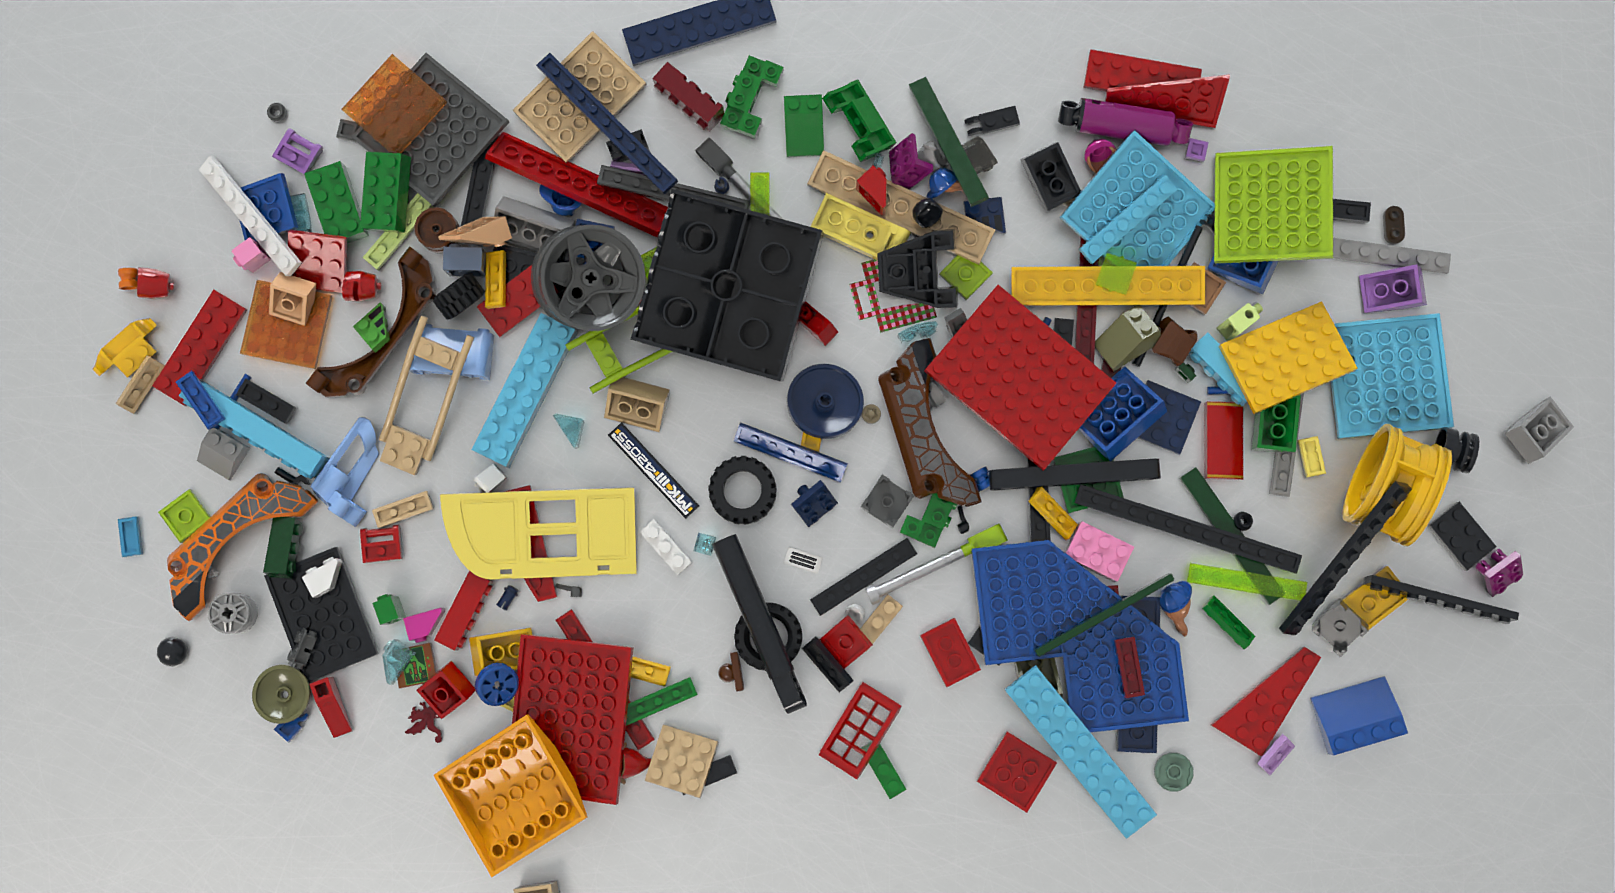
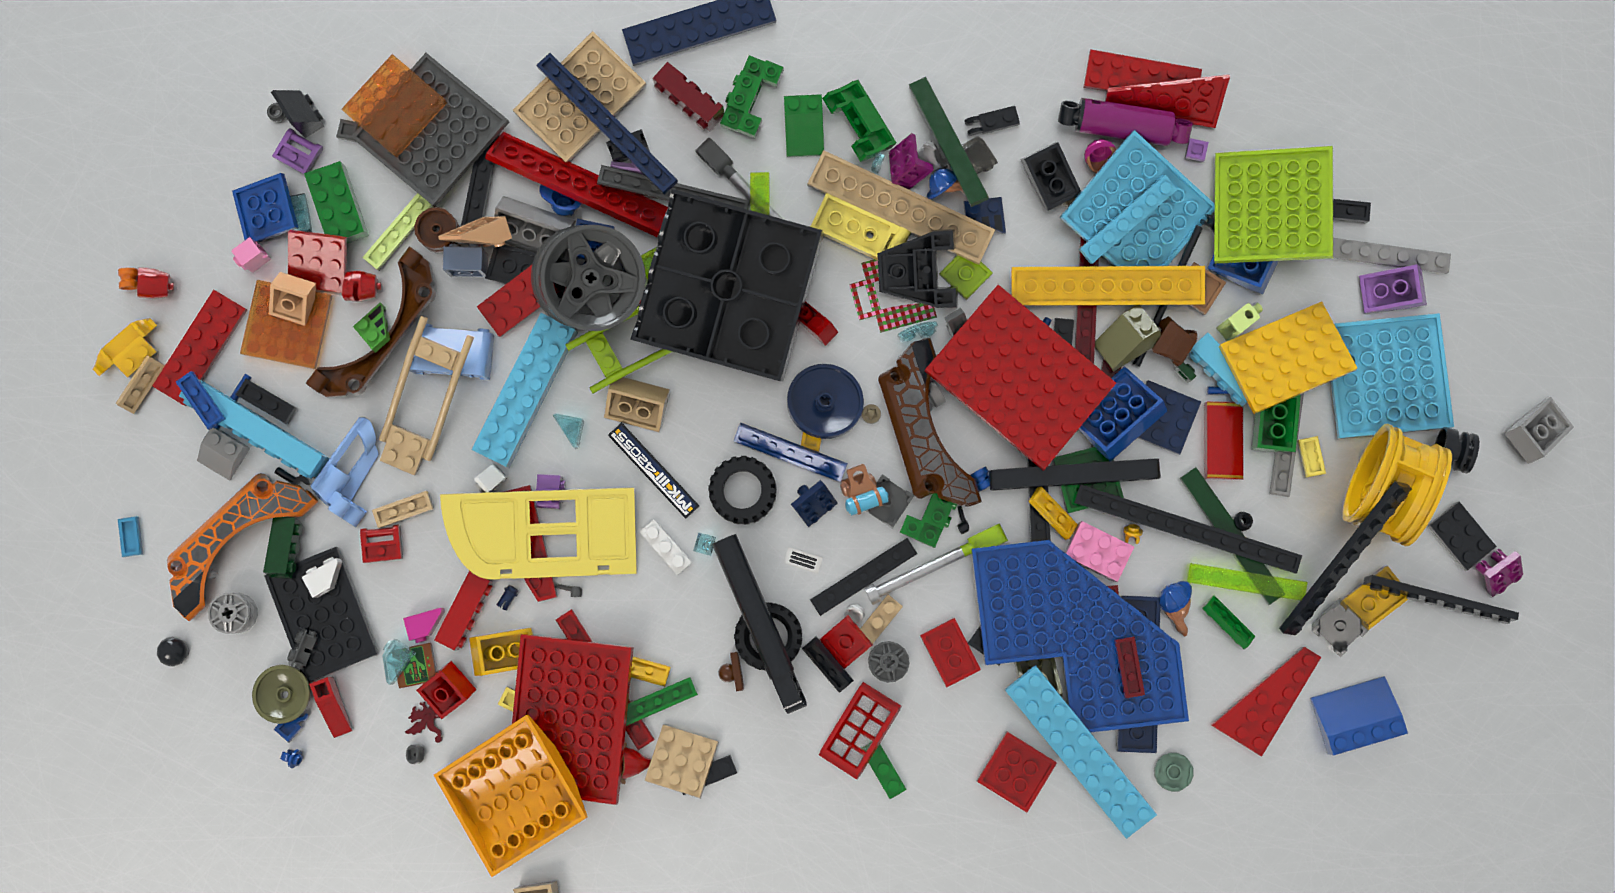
(184, 515): lime tile -> none
(250, 216): white plate -> none
(293, 758): none -> blue plate
(299, 111): none -> black slope
(385, 192): green brick -> none
(388, 609): green brick -> none
(415, 754): none -> dark grey tile
(458, 296): black tyre -> none
(495, 279): yellow tile -> none
(507, 681): blue wheel -> none
(549, 482): none -> medium lavender brick
(721, 190): dark blue pin -> none
(862, 491): none -> nougat piece
(873, 188): red slope -> none
(880, 653): none -> dark grey wheel
(927, 212): black hair -> none
(1103, 615): dark green tile -> none
(1116, 273): clear neon green piece -> none
(1132, 530): none -> yellow plate
(1276, 754): lavender plate -> none
(1393, 224): dark brown plate -> none

